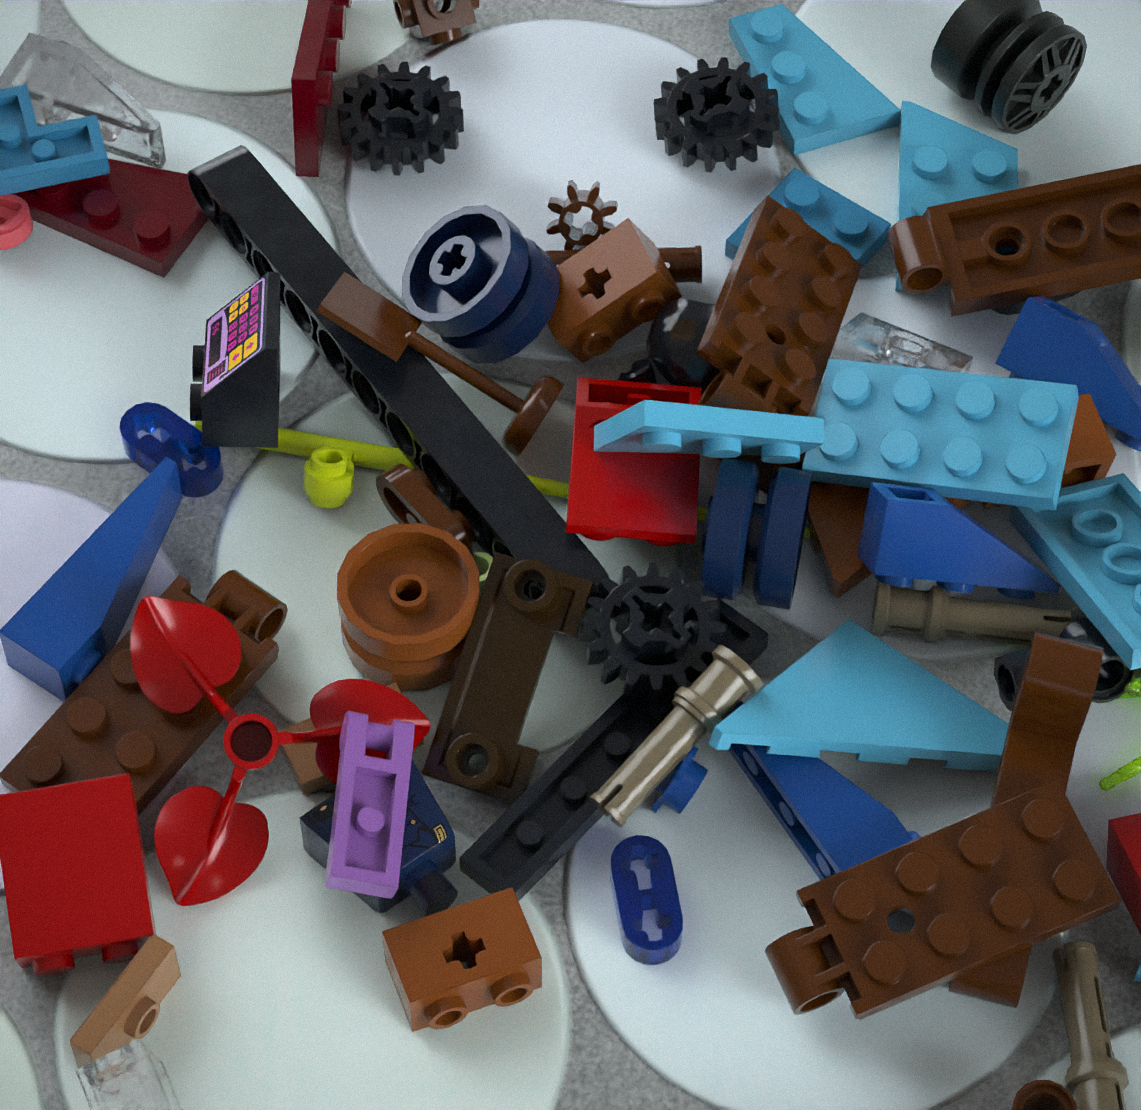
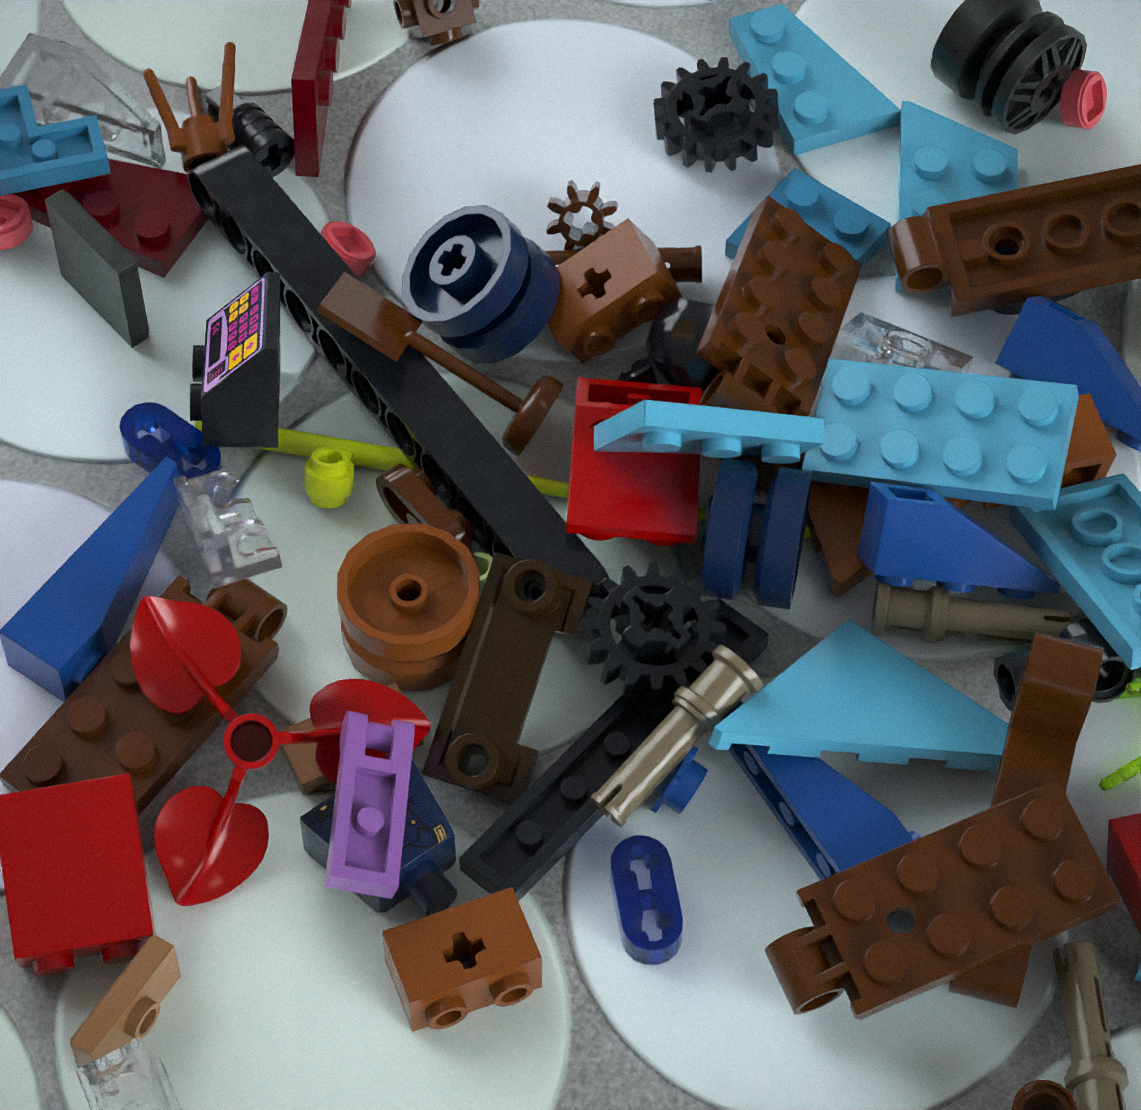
(98, 268): none -> pearl dark grey tile
(200, 134): none -> dark orange plant
(225, 535): none -> clear hinge
(256, 132): none -> black hinge
(351, 245): none -> coral tile
(400, 118): black gear -> none
(1083, 99): none -> coral tile

